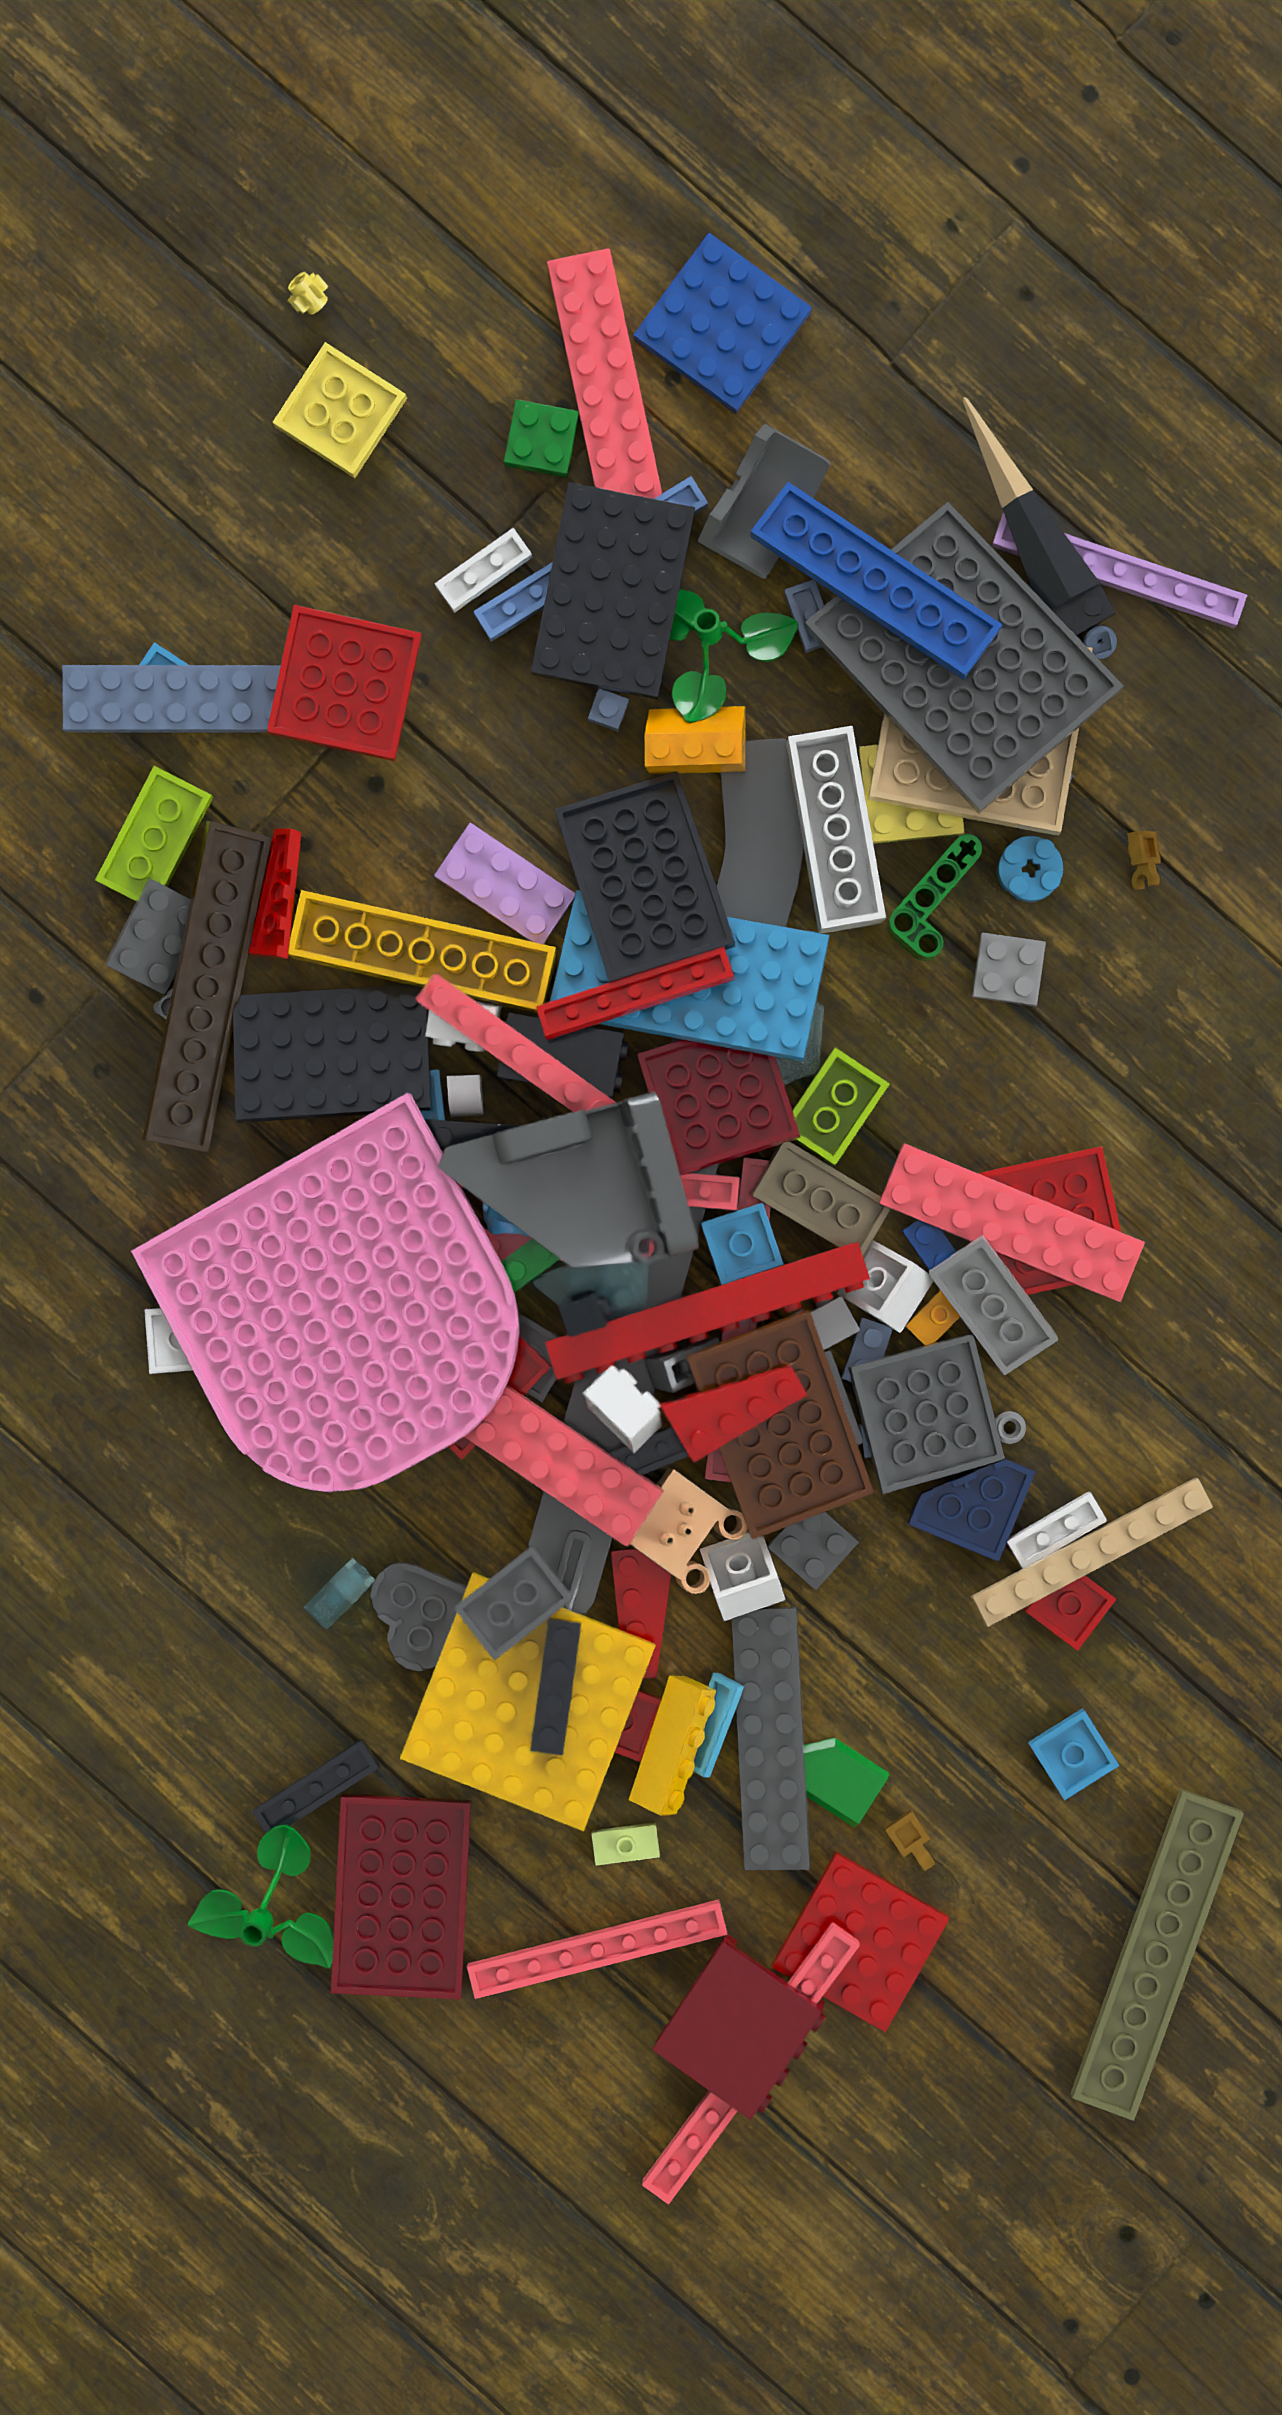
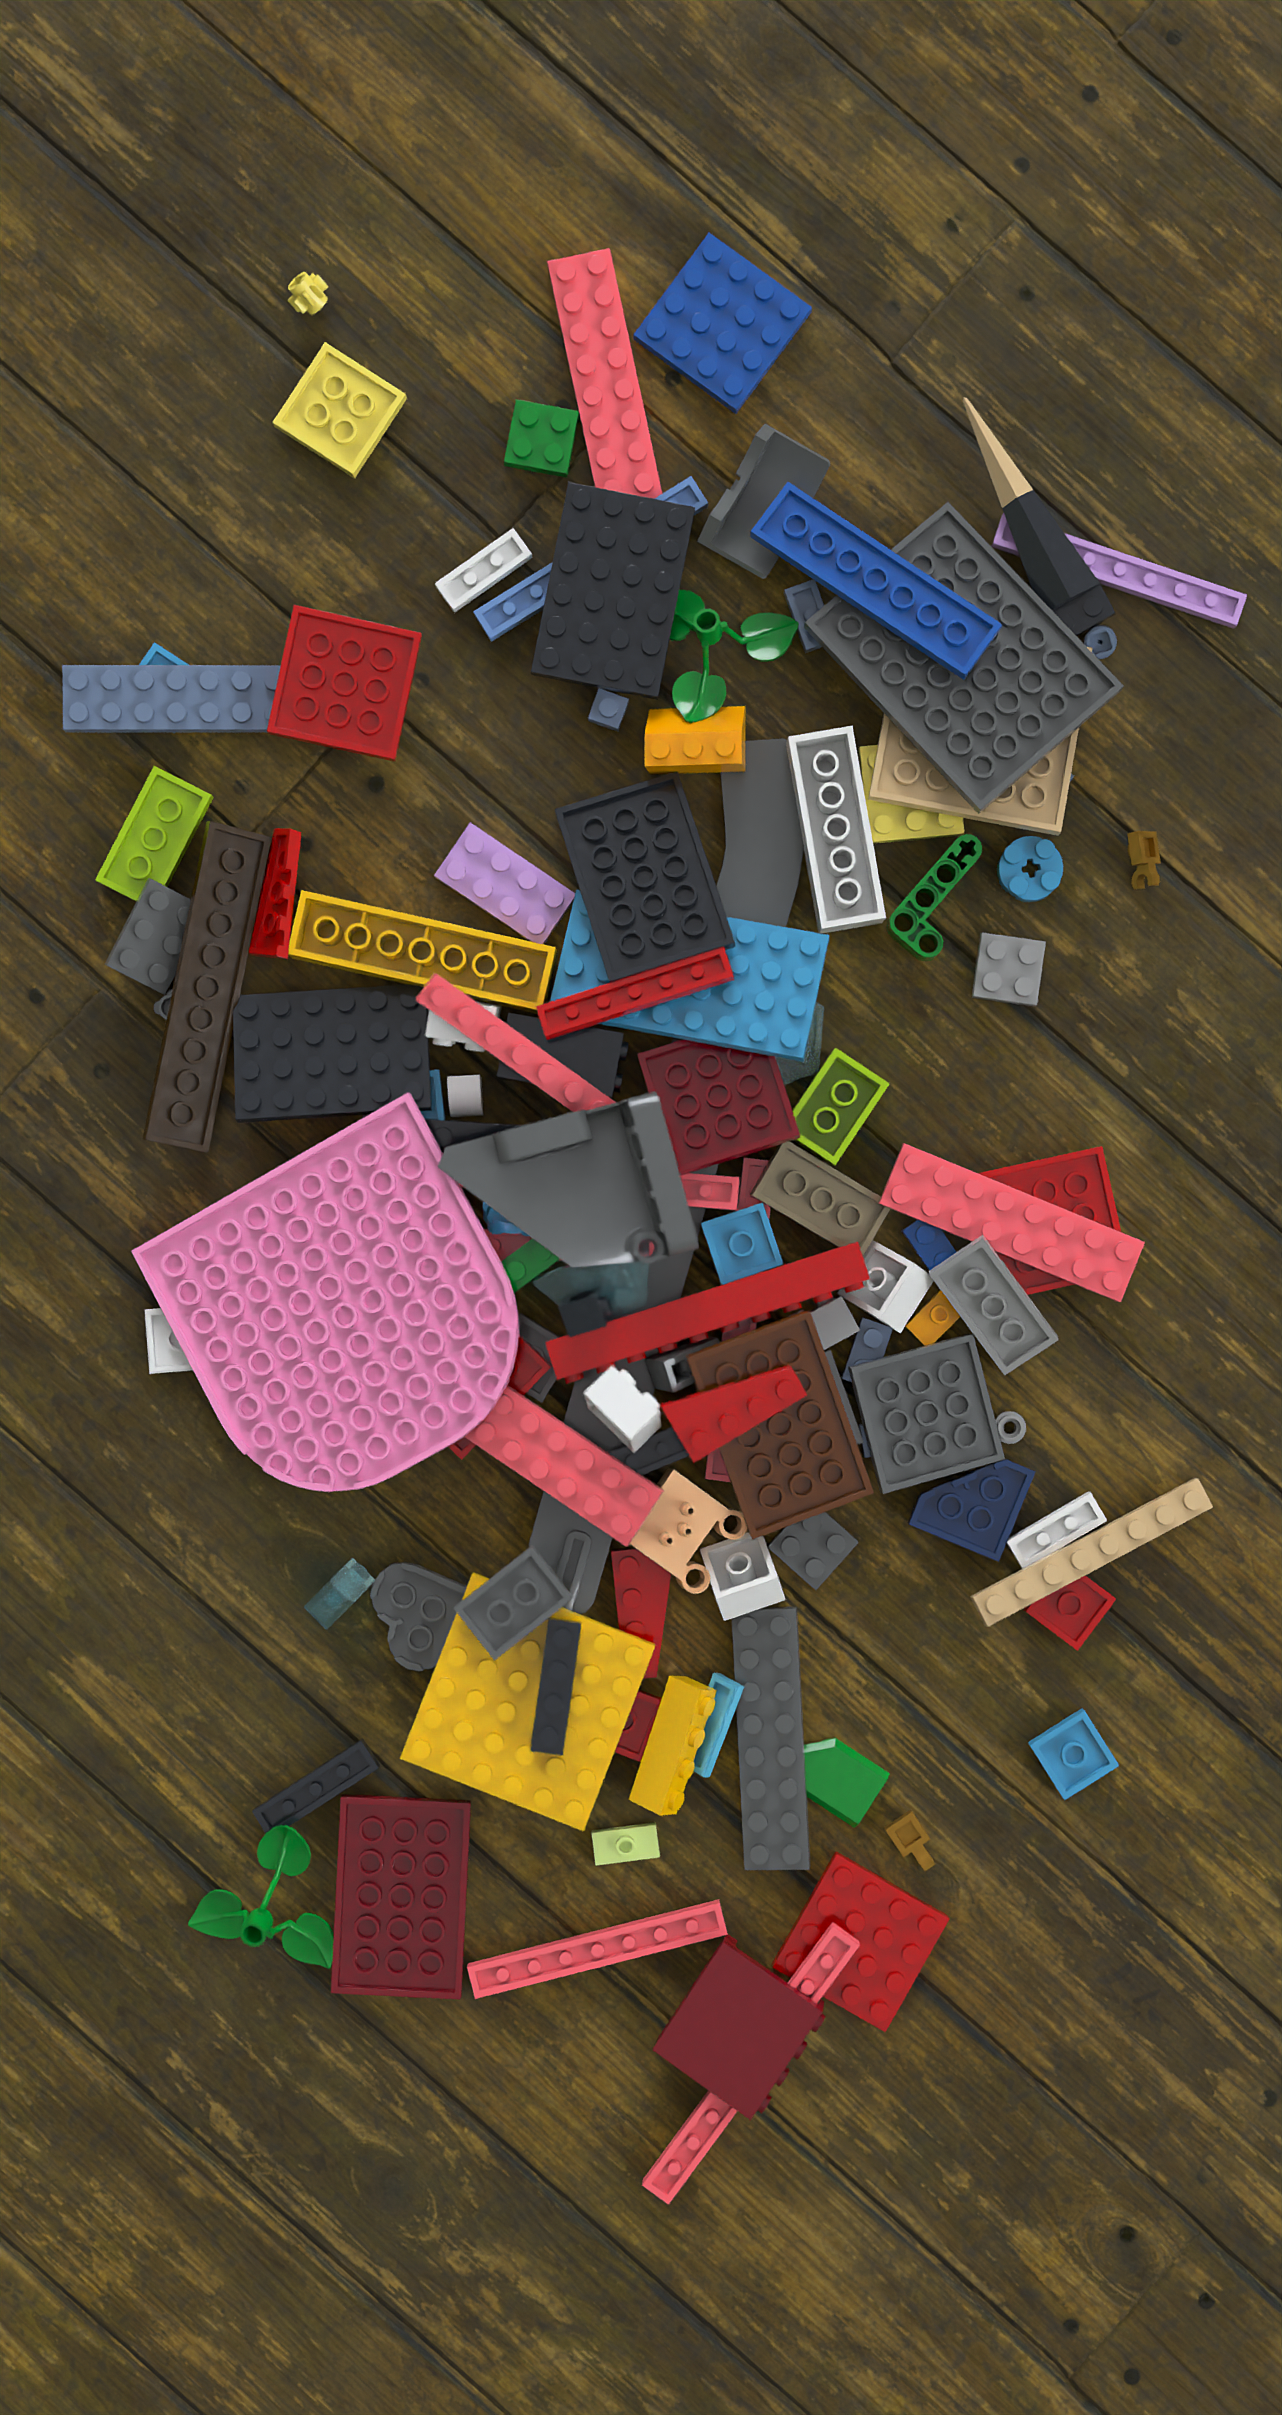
(1156, 1954): olive plate -> none

